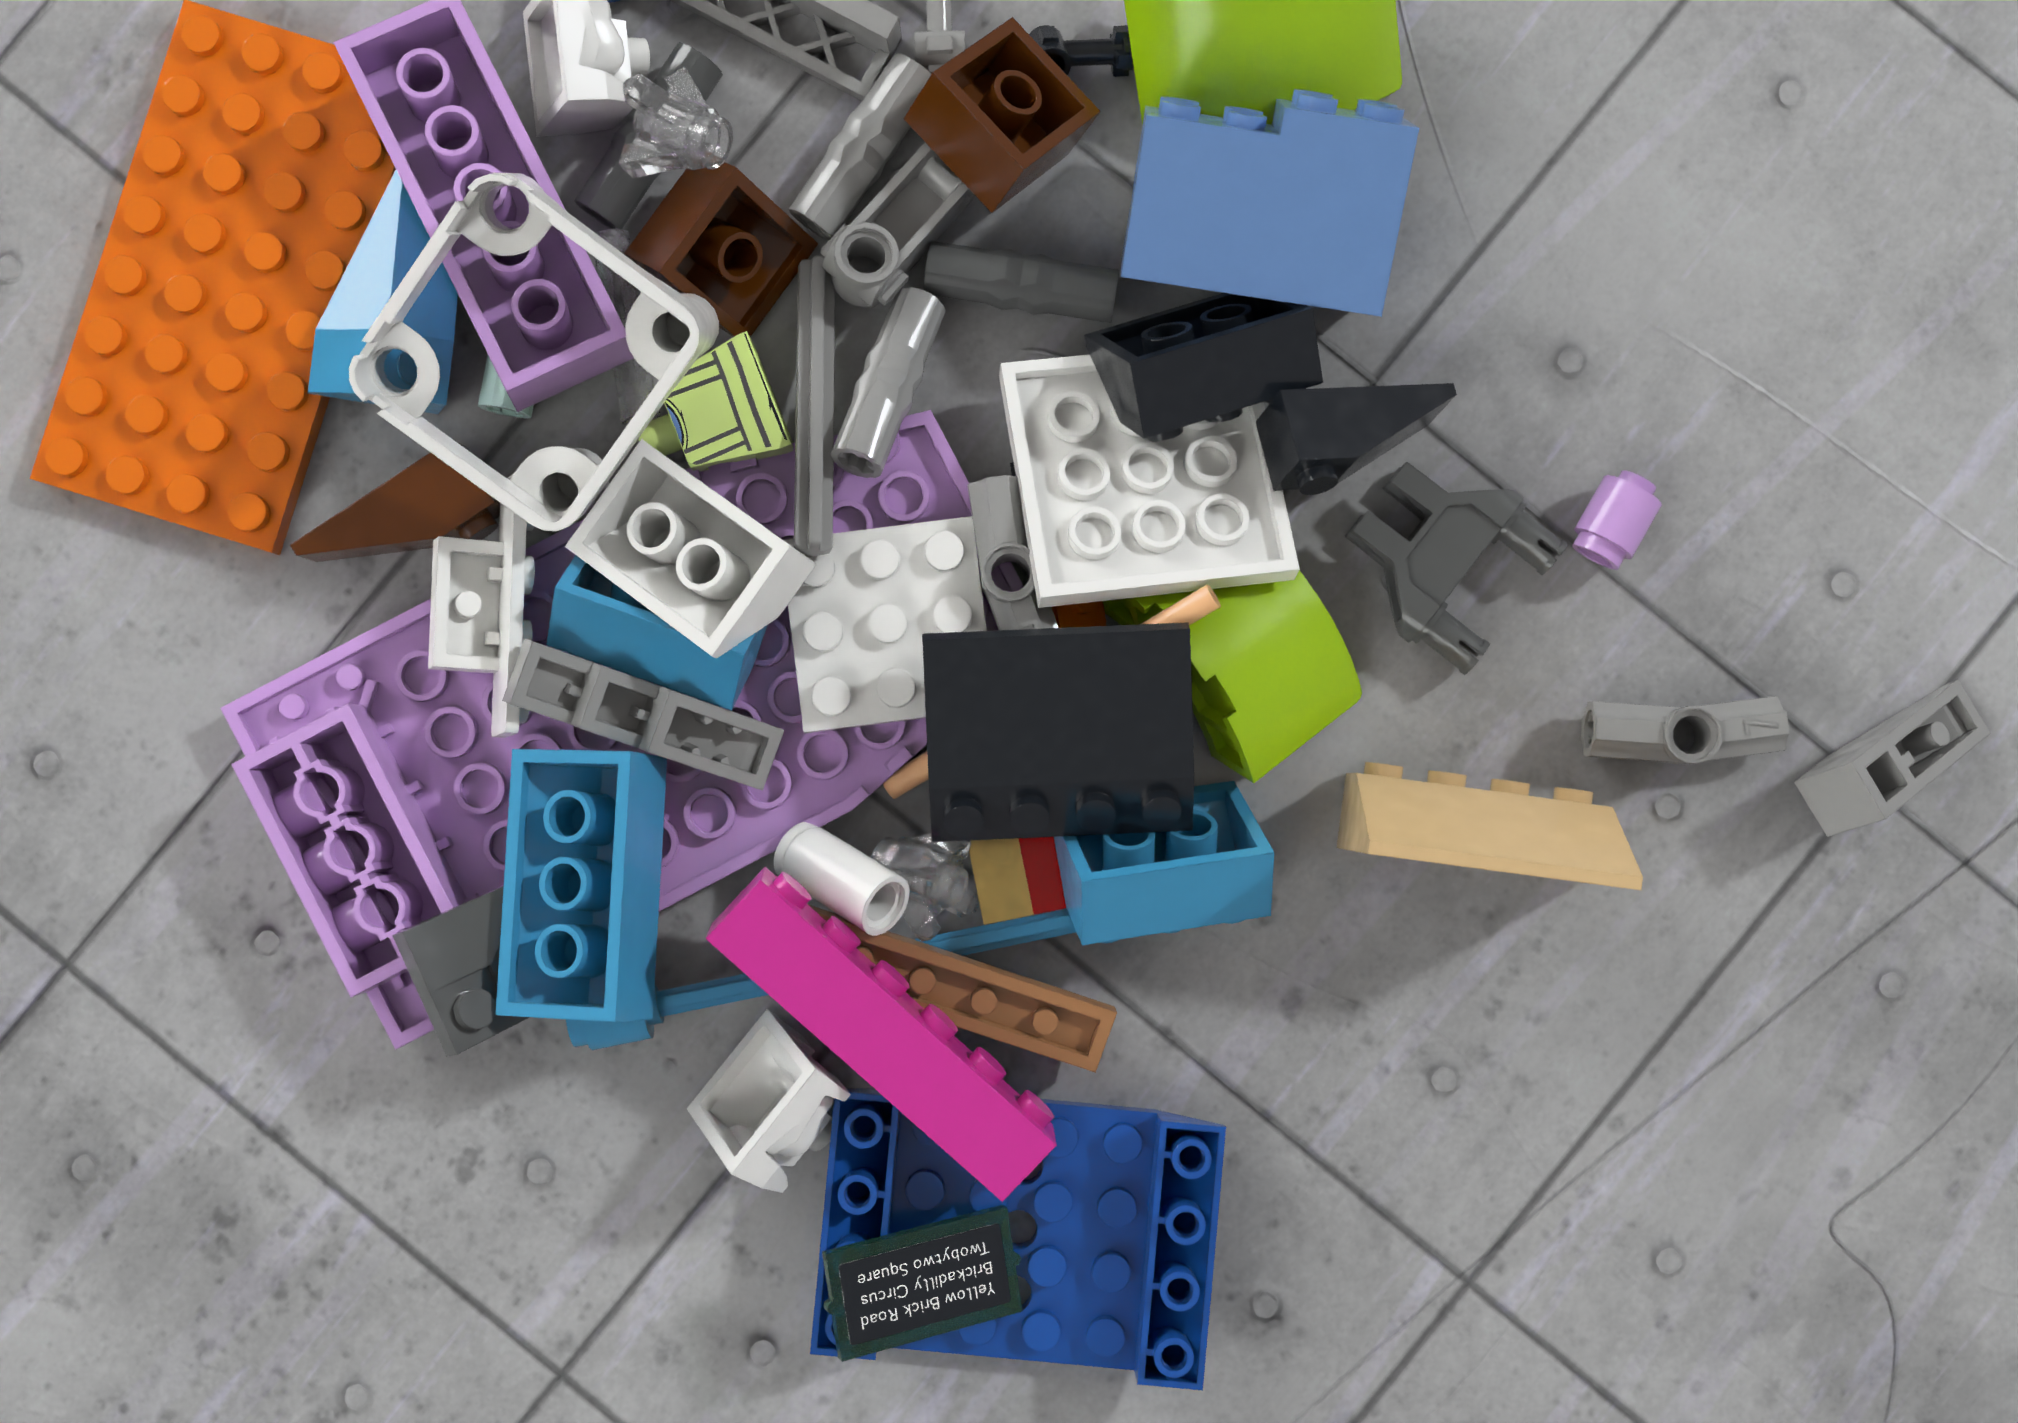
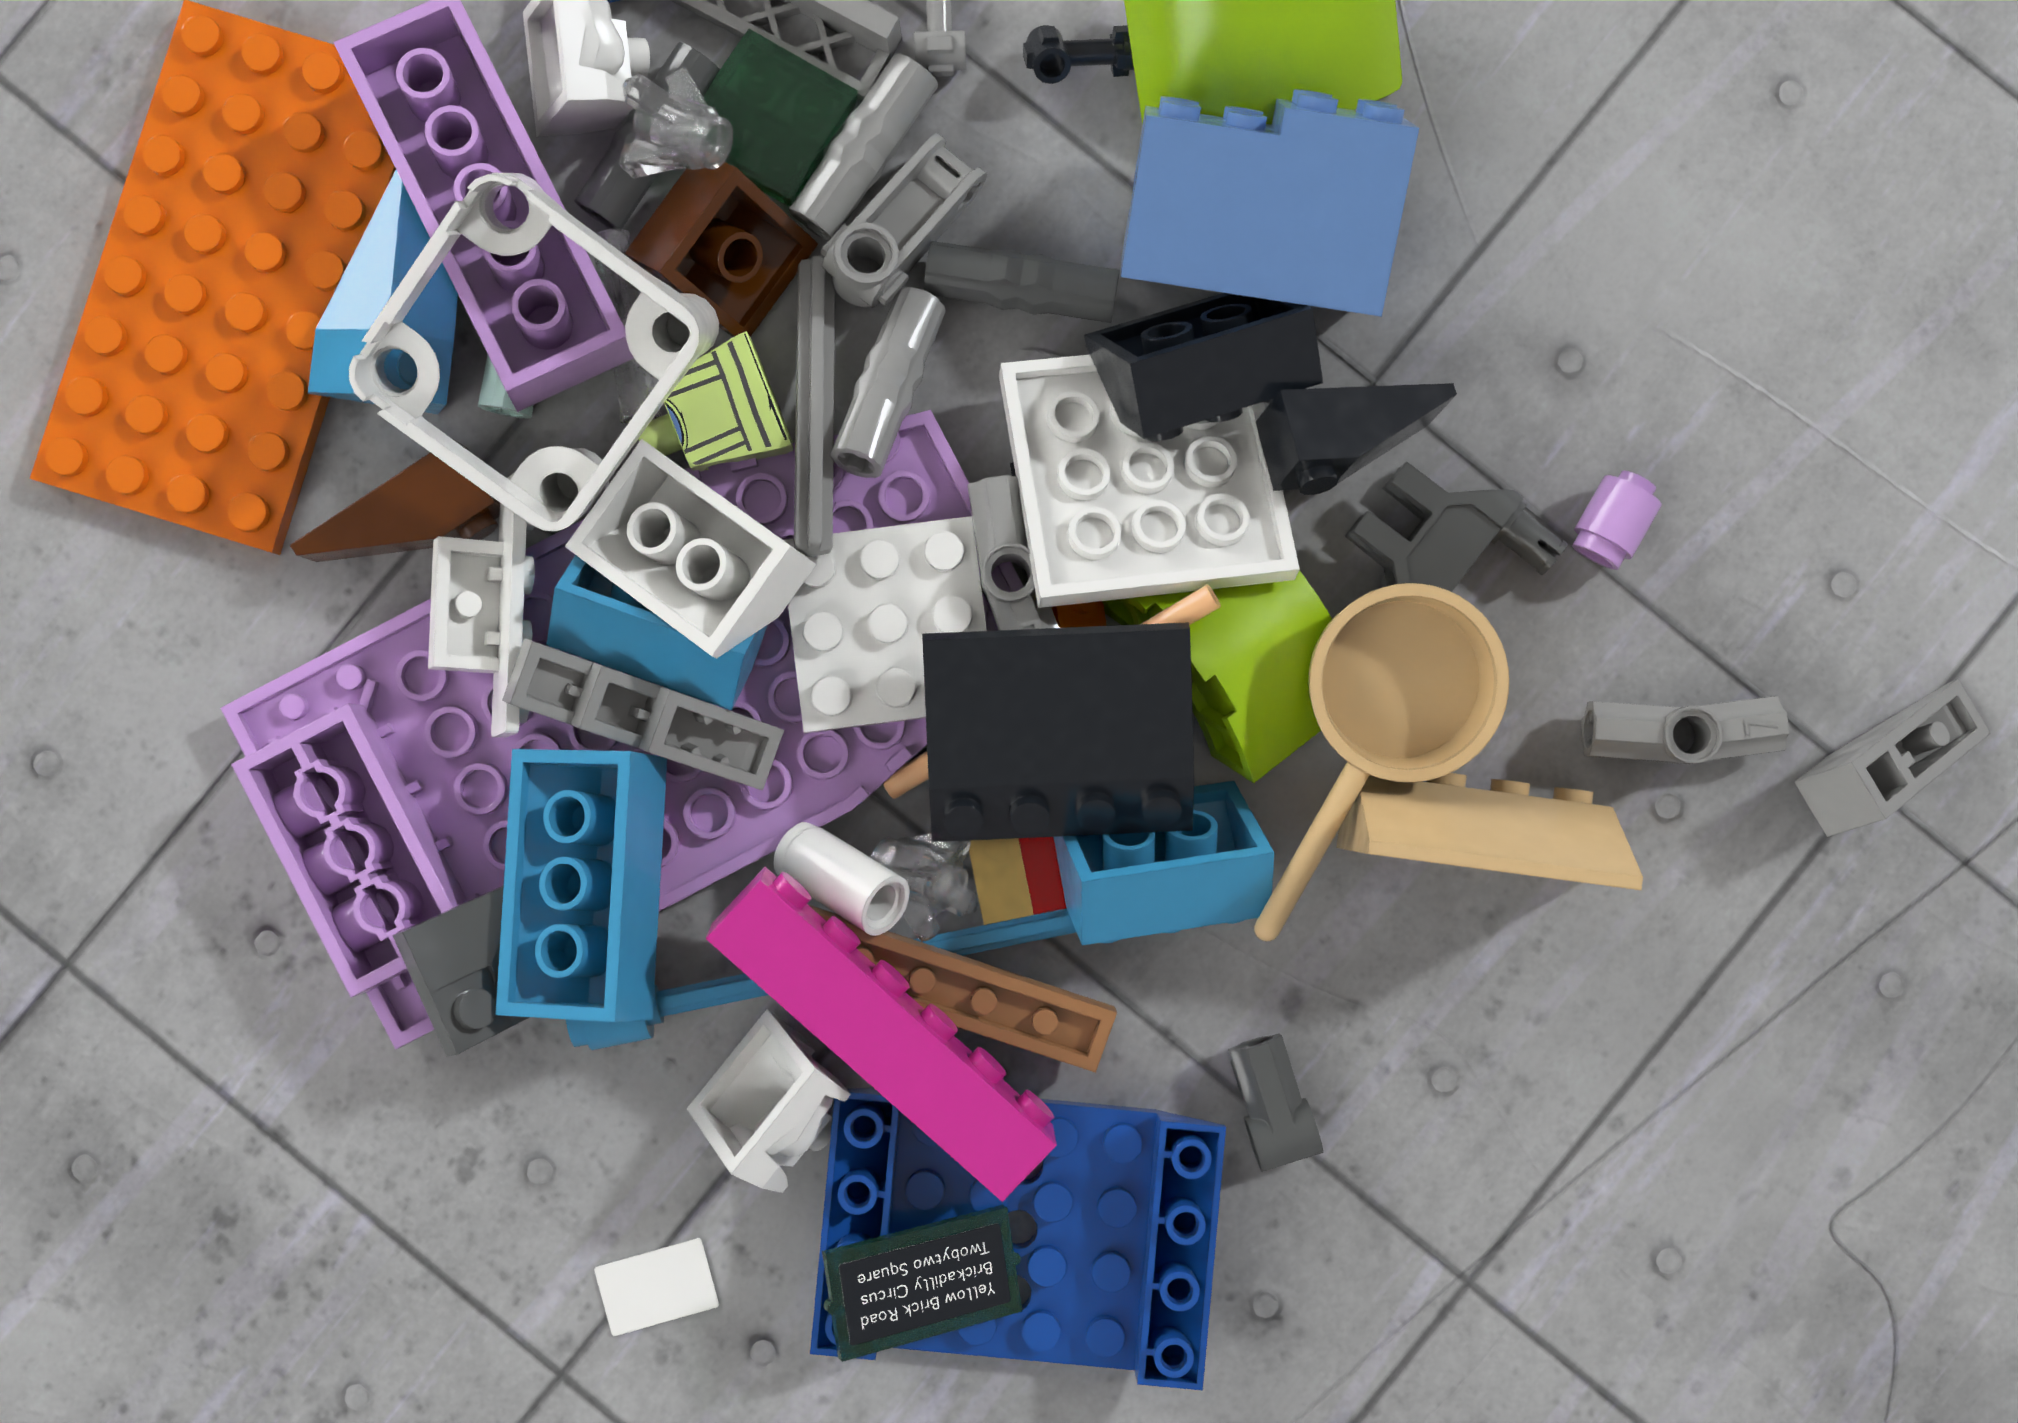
(656, 1287): none -> white sticker
(778, 113): none -> clear green slope
(1001, 114): reddish brown brick -> none
(1277, 1118): none -> dark grey piece
(1403, 693): none -> tan piece

